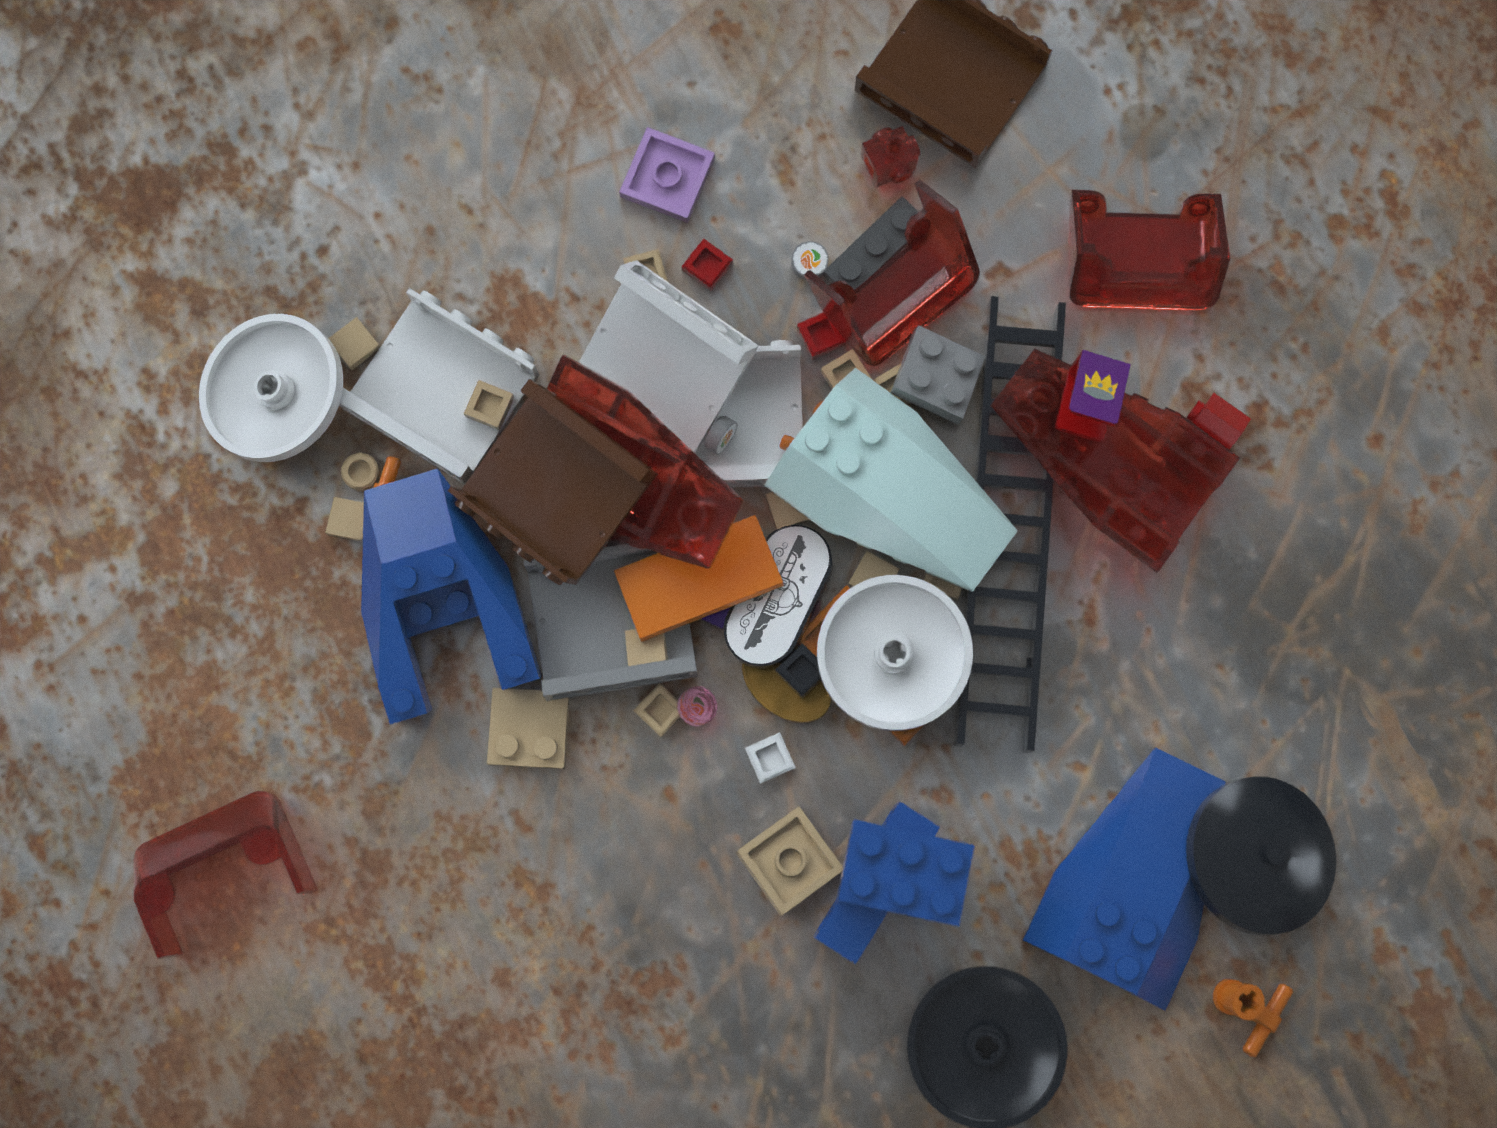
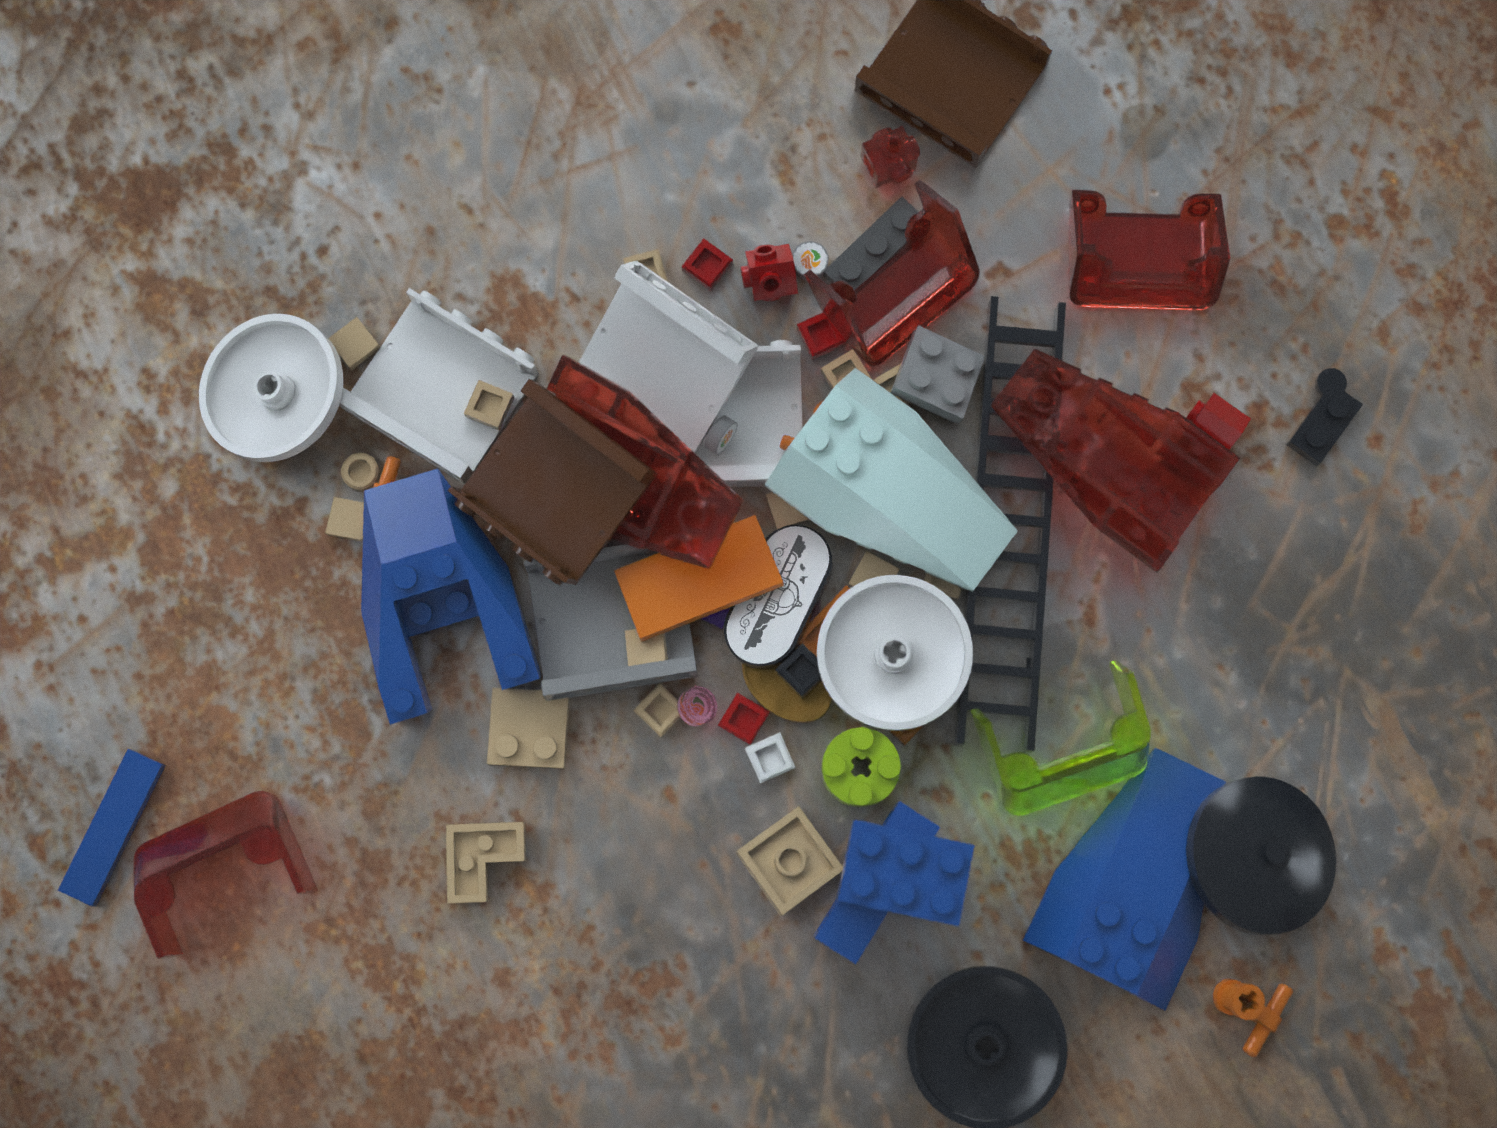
(111, 828): none -> blue tile
(472, 848): none -> tan plate
(667, 174): lavender tile -> none
(743, 719): none -> red tile
(770, 272): none -> red brick
(883, 767): none -> lime brick
(1029, 787): none -> clear neon green windscreen
(1092, 396): piece -> none
(1326, 418): none -> black hinge

